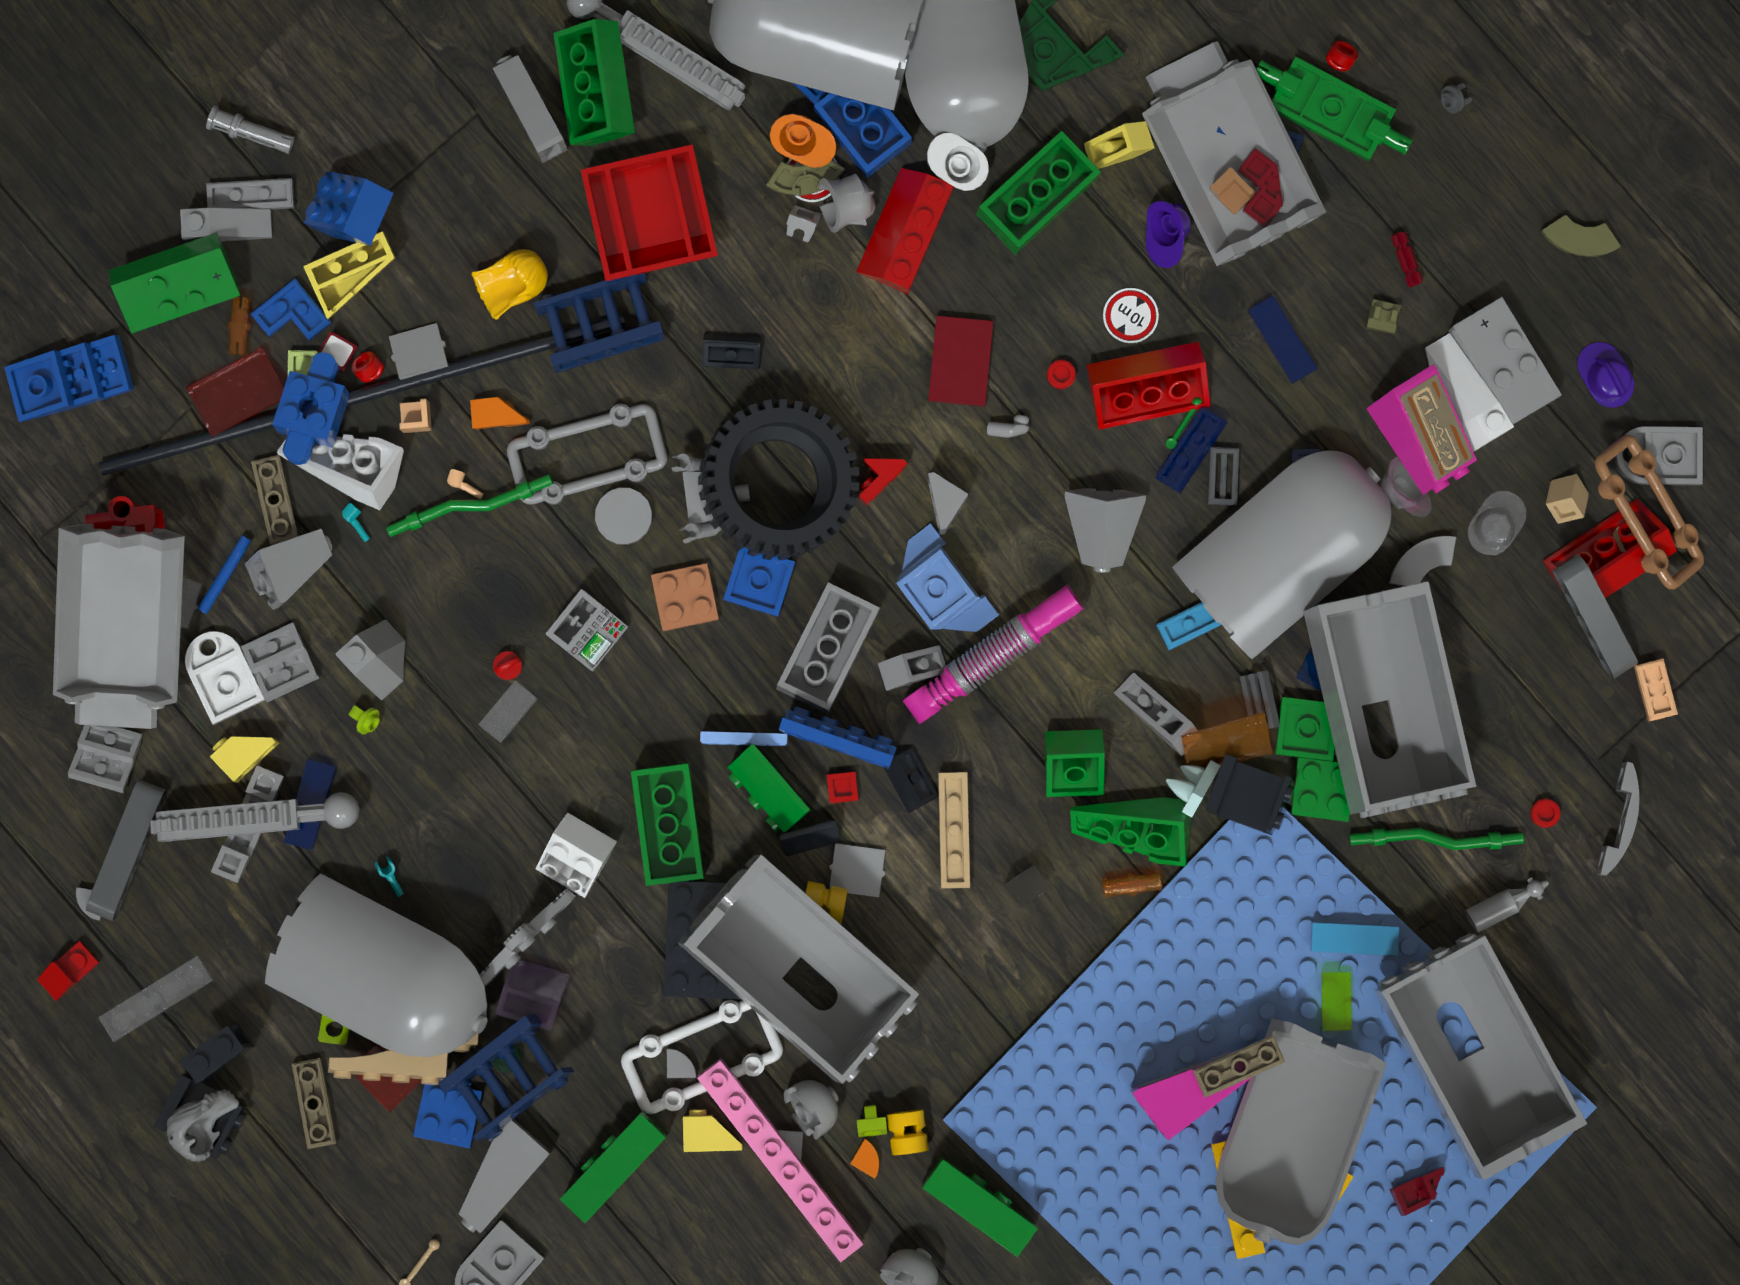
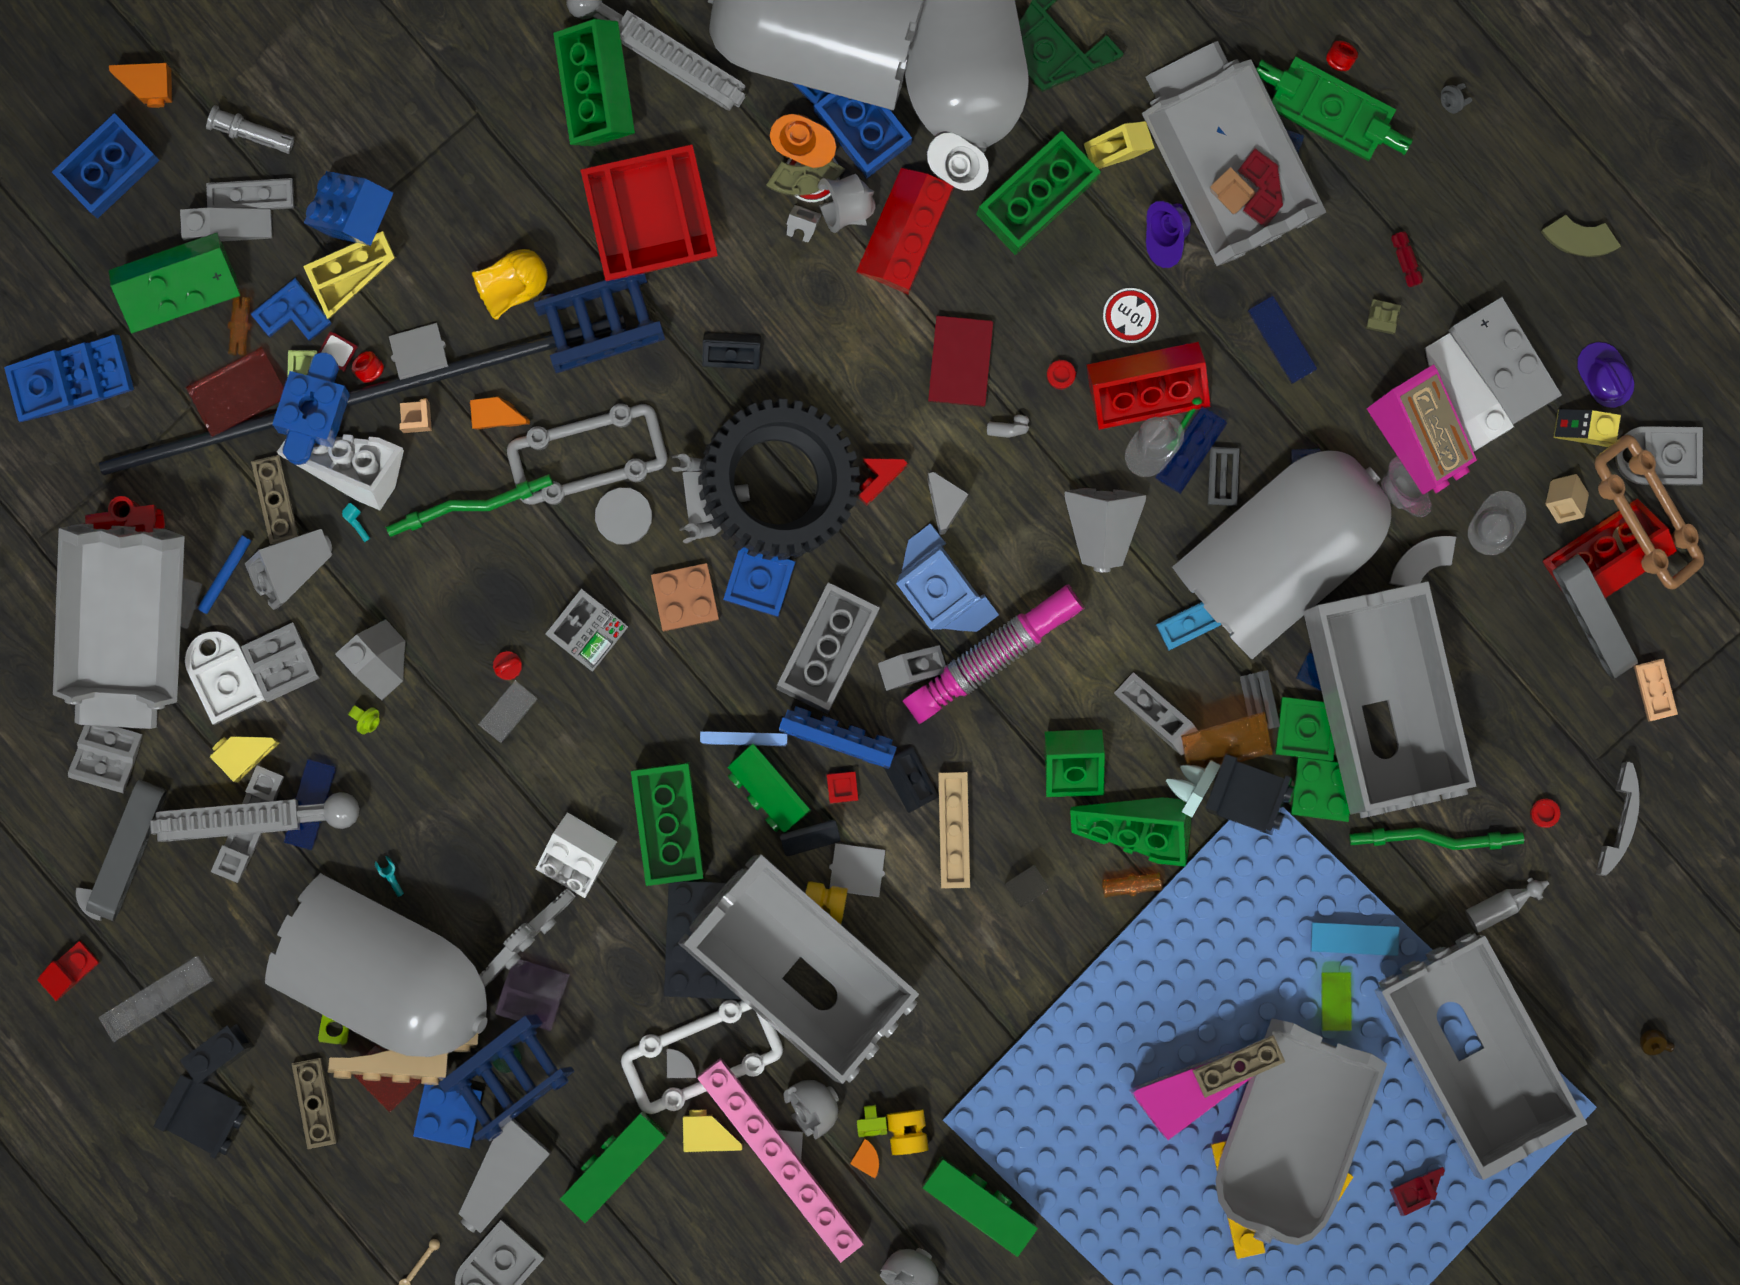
(105, 166): none -> blue brick
(146, 81): none -> orange slope
(192, 1124): light grey piece -> none
(456, 478): light nougat hand -> none
(529, 108): light grey slope -> none
(1154, 445): none -> clear piece
(1587, 426): none -> slope
(1655, 1042): none -> dark brown piece

